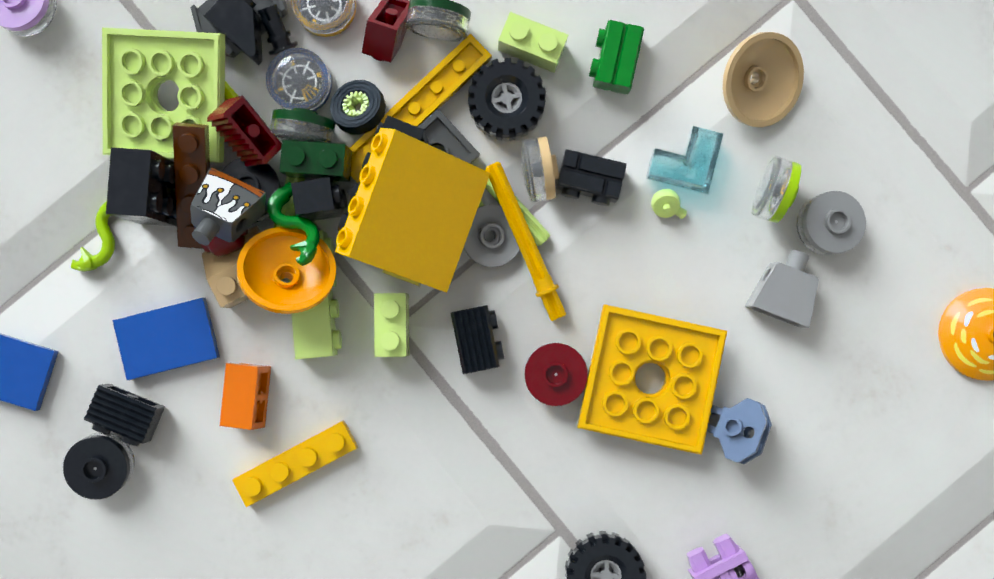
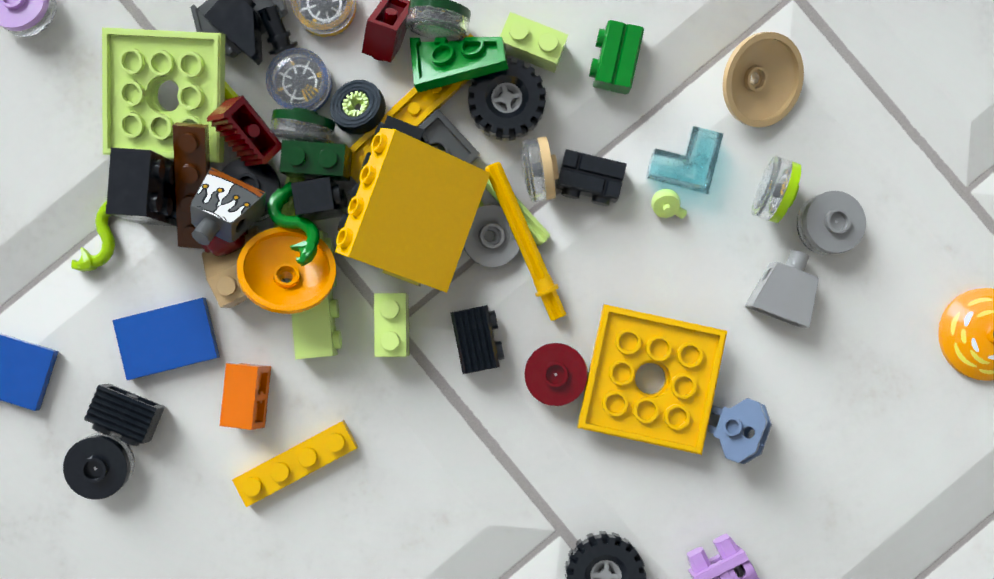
(451, 62): none -> green wing

